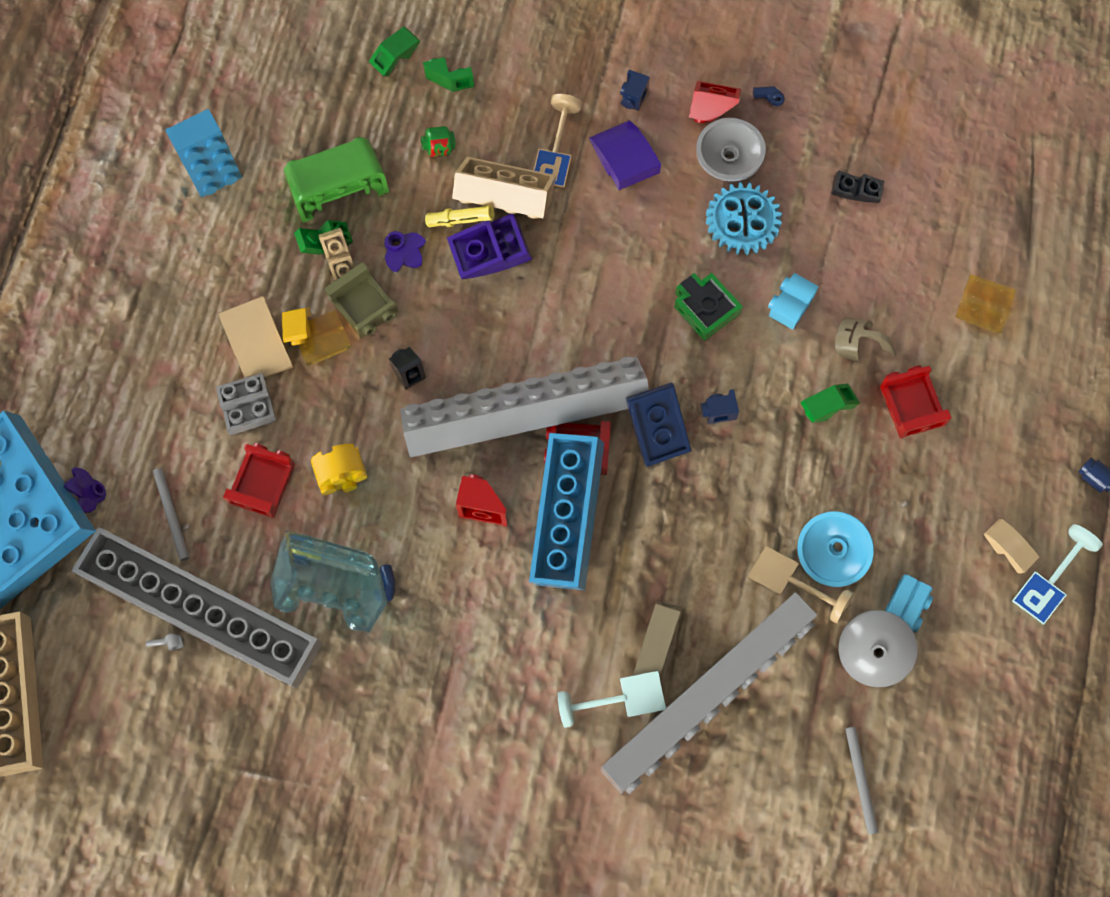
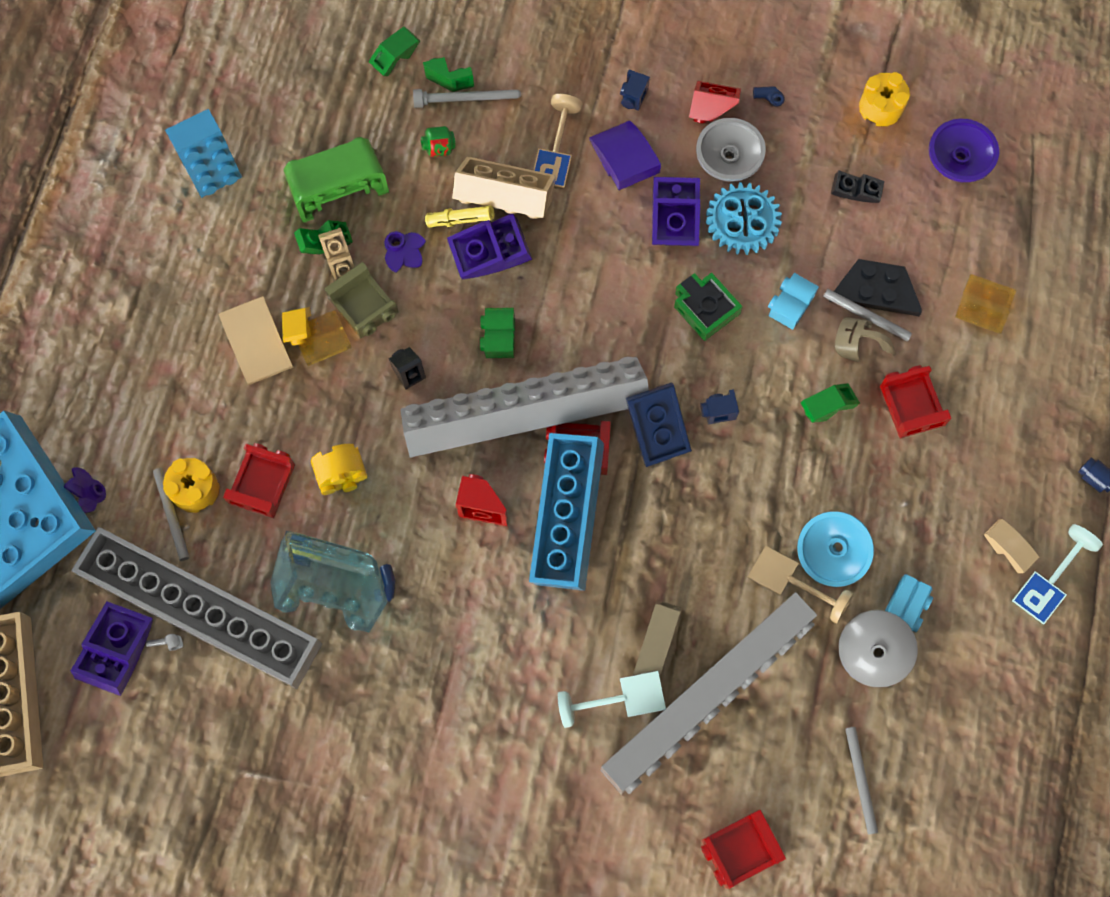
(112, 648): none -> dark purple slope
(178, 485): none -> yellow brick
(246, 404): light grey slope -> none
(423, 98): none -> light grey piece
(499, 333): none -> green brick
(676, 211): none -> dark purple slope
(742, 849): none -> red panel
(867, 314): none -> light grey bar
(880, 288): none -> black wing
(884, 98): none -> yellow brick
(965, 140): none -> dark purple dish

